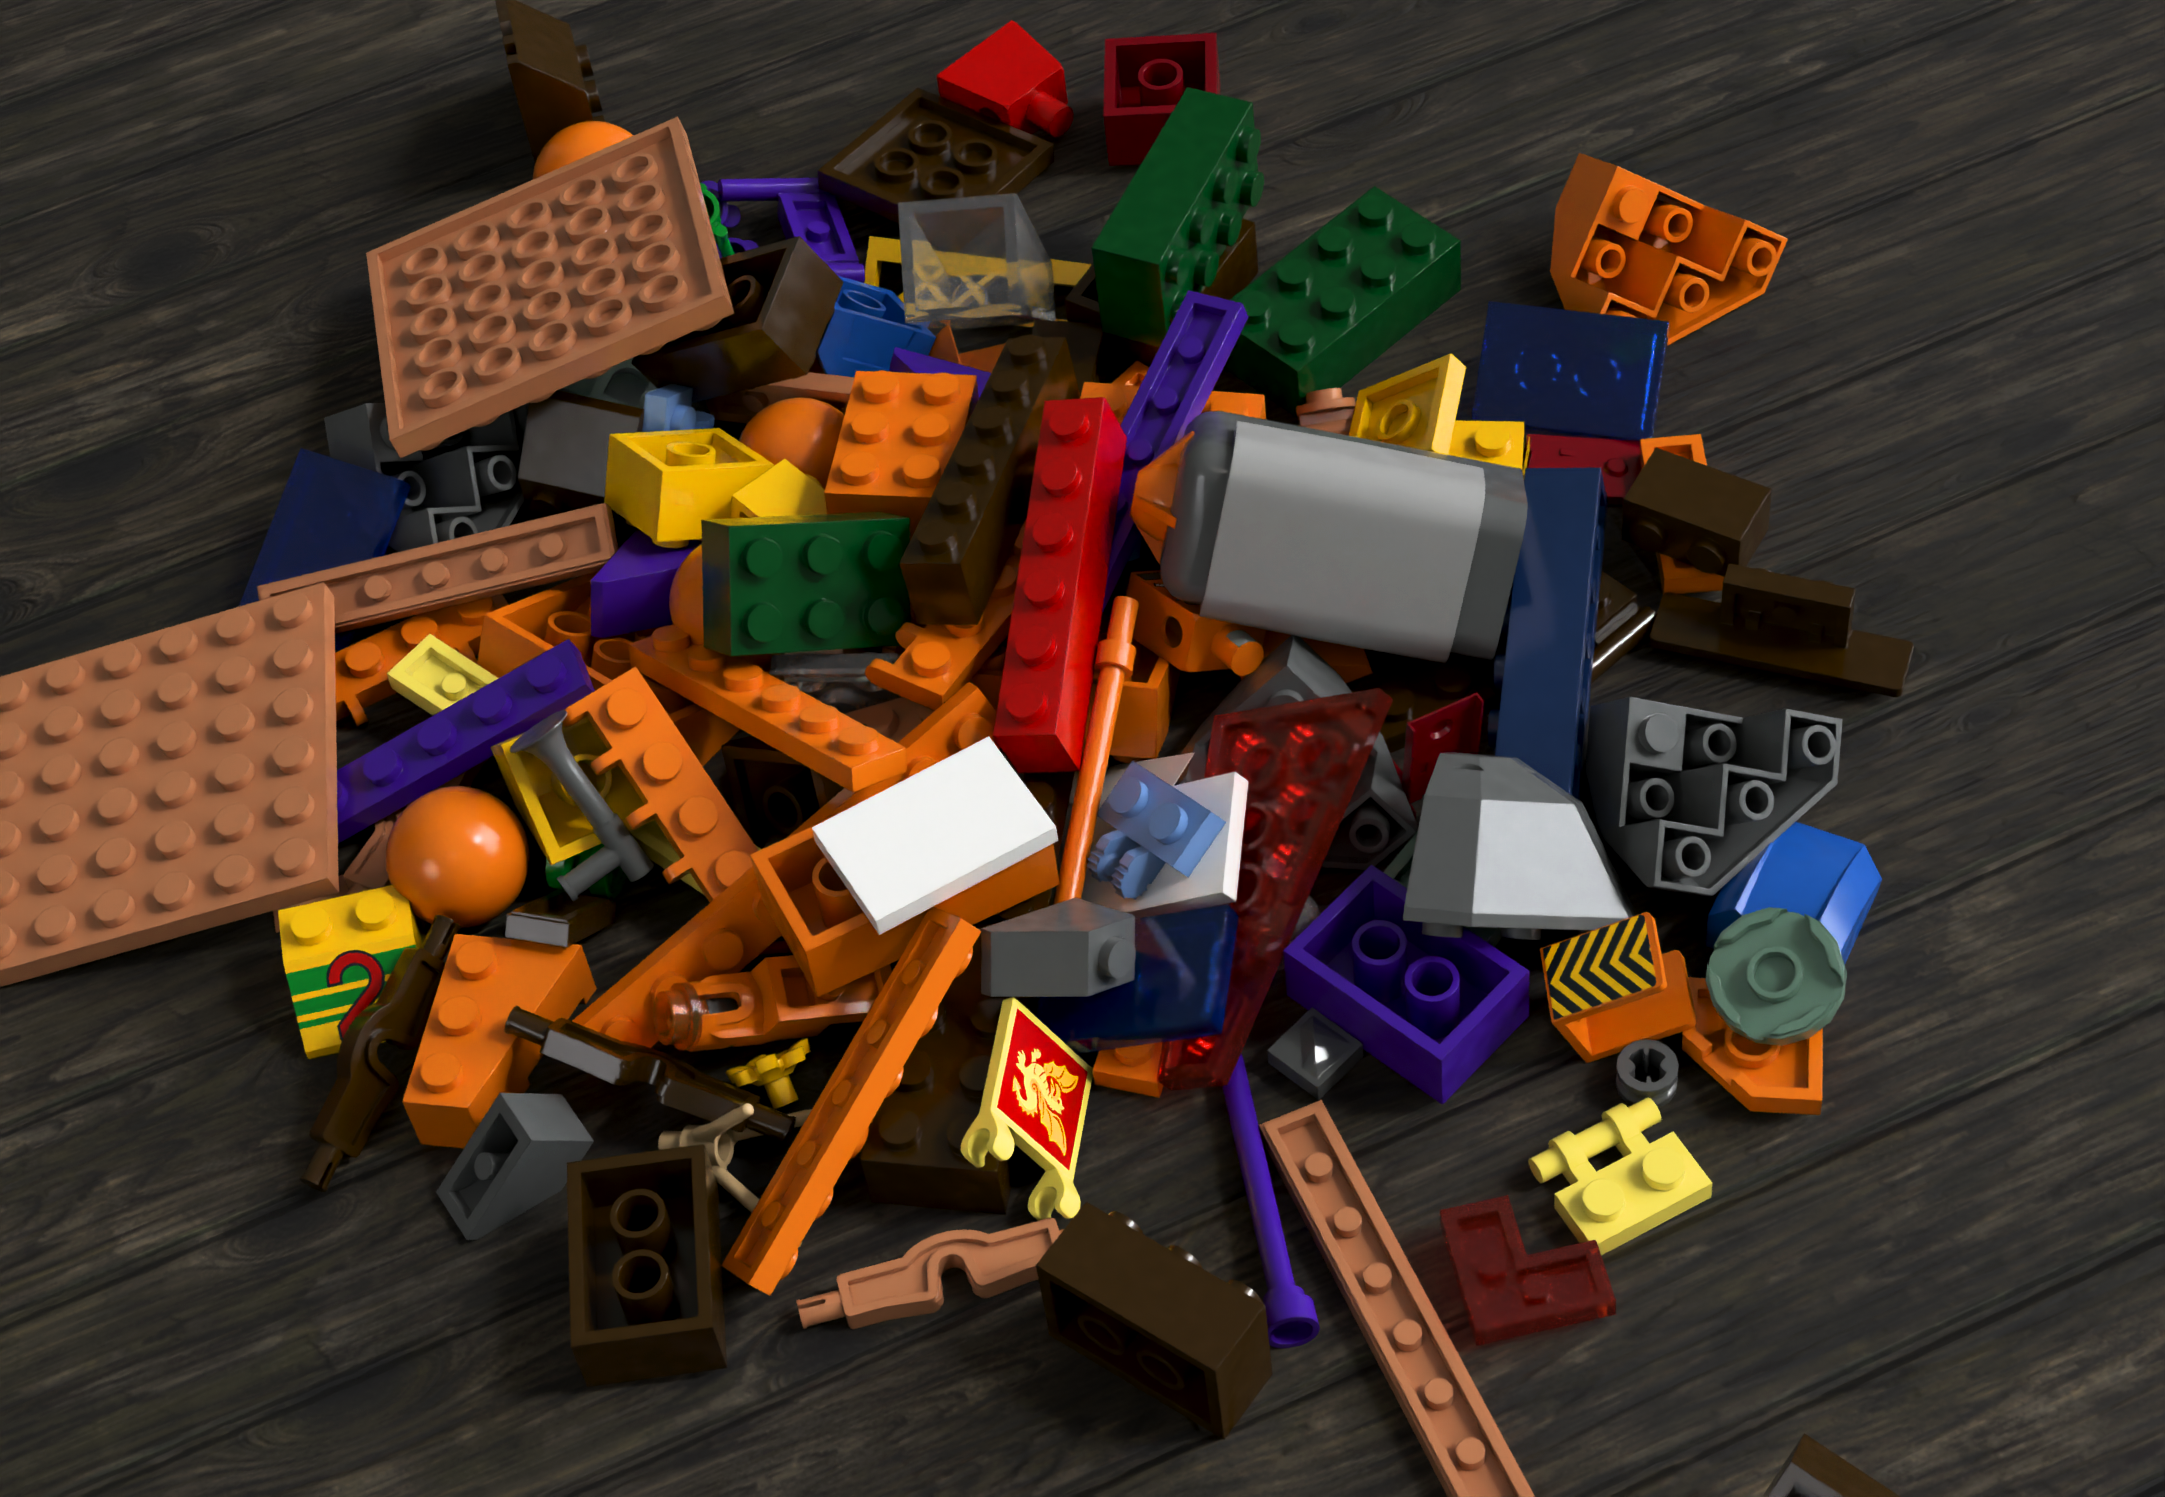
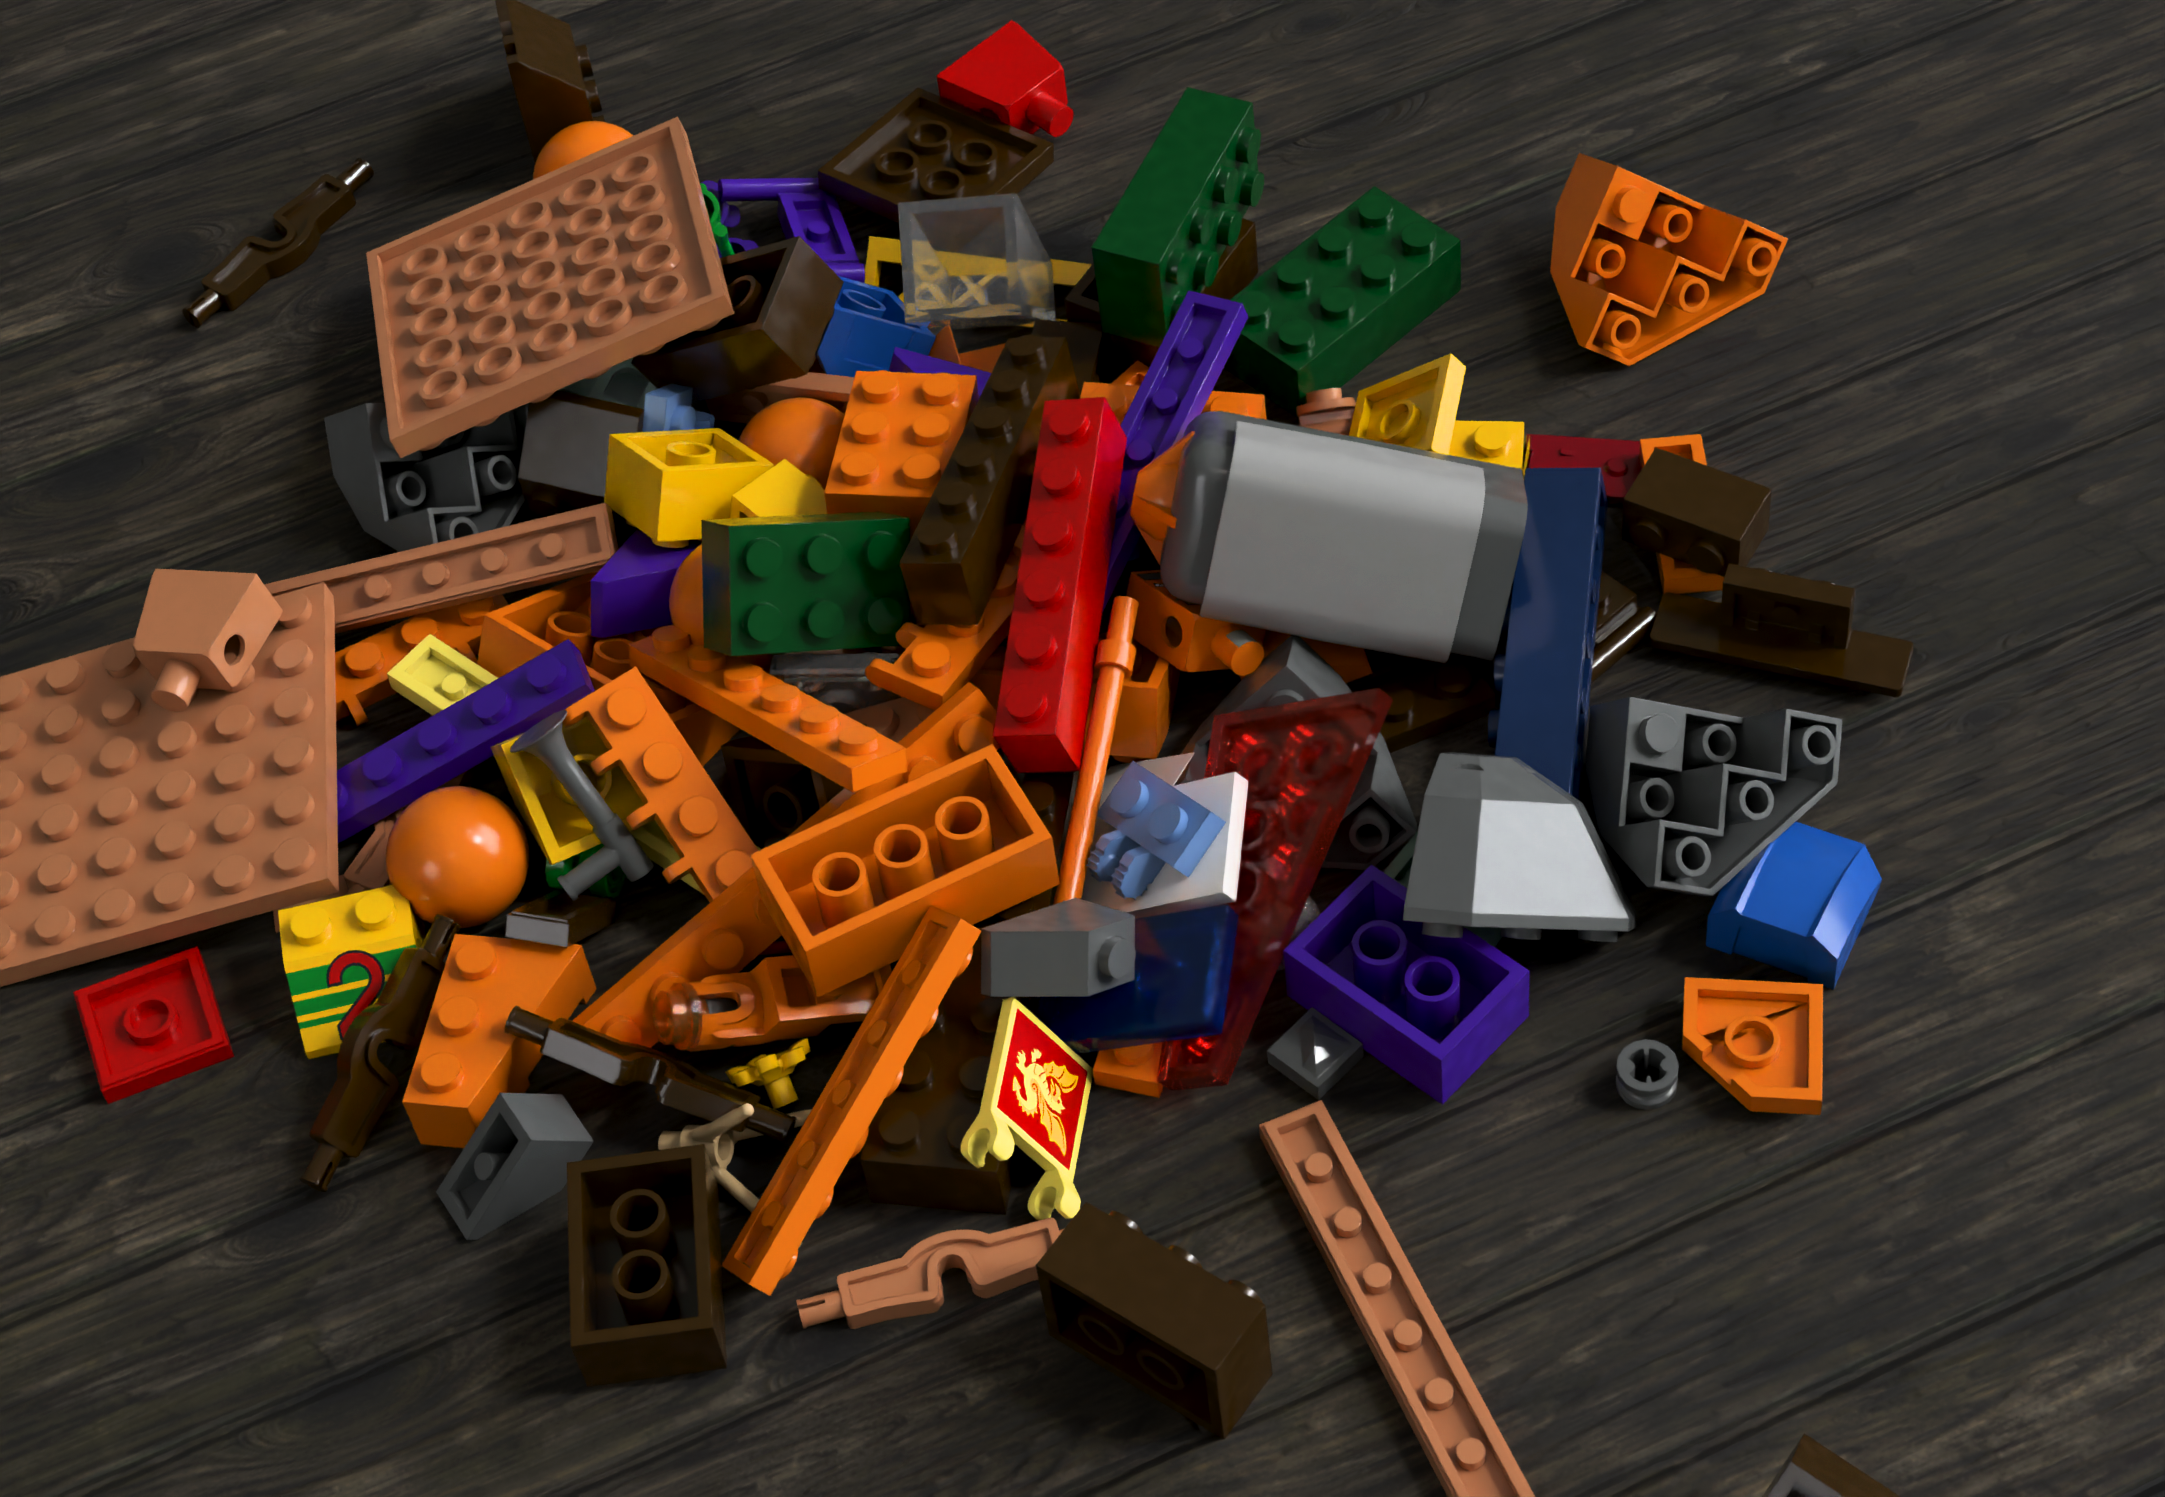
(153, 1024): none -> red tile
(202, 631): none -> nougat torso
(259, 260): none -> dark brown piece
(327, 520): clear blue tile -> none
(934, 835): white tile -> none
(1145, 84): dark red brick -> none
(1289, 1311): dark purple piece -> none
(1442, 731): dark red piece -> none
(1519, 1292): clear red plate -> none
(1571, 371): clear blue tile -> none
(1616, 988): piece -> none
(1629, 1195): light yellow plate -> none
(1776, 976): sand green tile -> none

